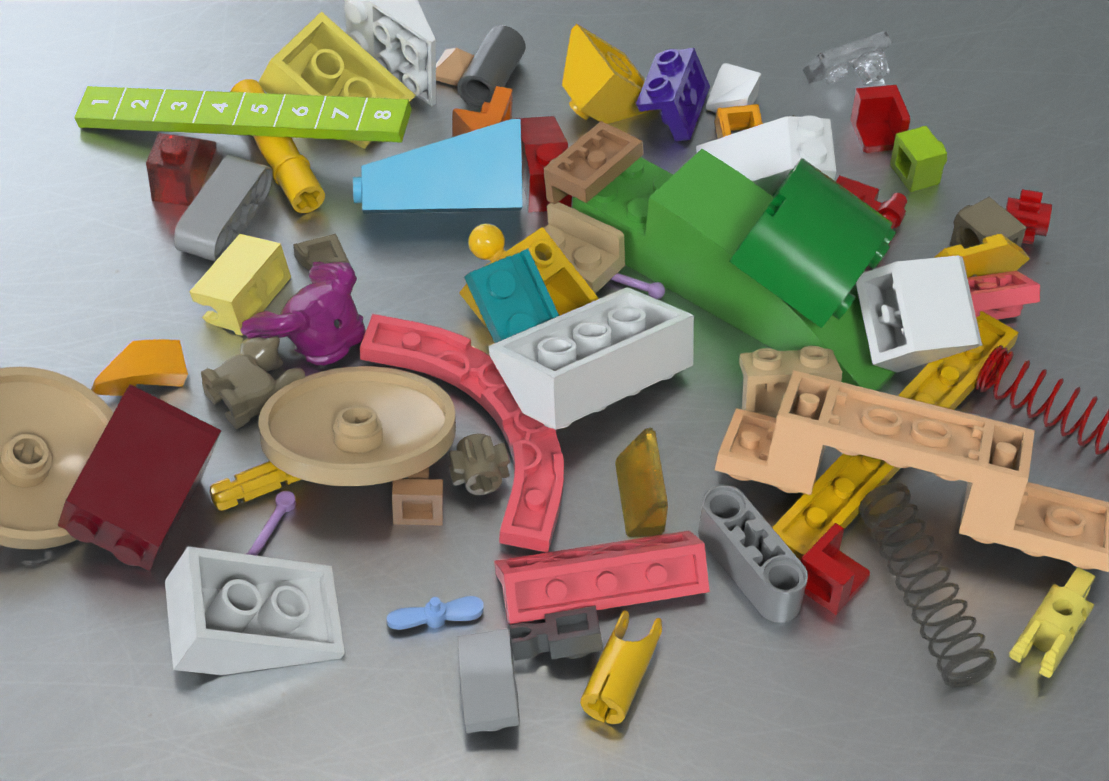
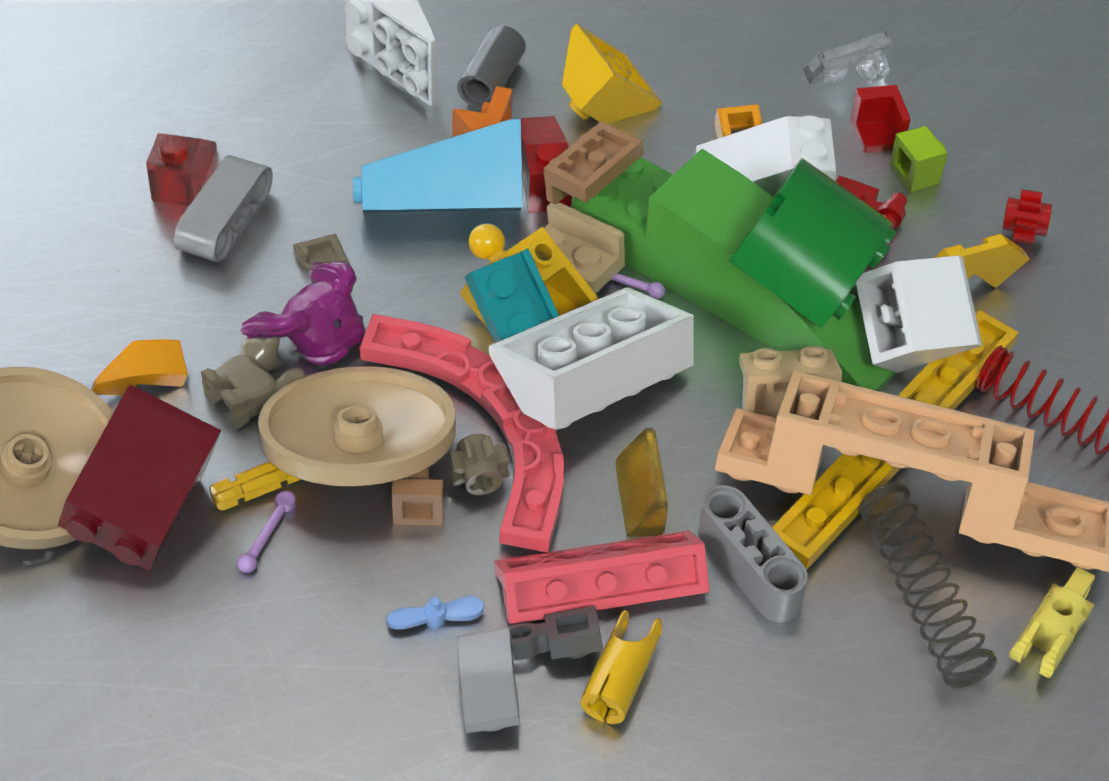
(242, 282): light yellow hinge -> none
(244, 113): lime tile -> none
(250, 613): white slope -> none
(289, 167): yellow piece -> none
(329, 63): light yellow slope -> none
(452, 65): light nougat slope -> none
(677, 88): dark purple bracket -> none
(733, 87): white slope -> none
(831, 573): red panel -> none
(985, 220): dark tan brick -> none
(1003, 293): coral bracket -> none

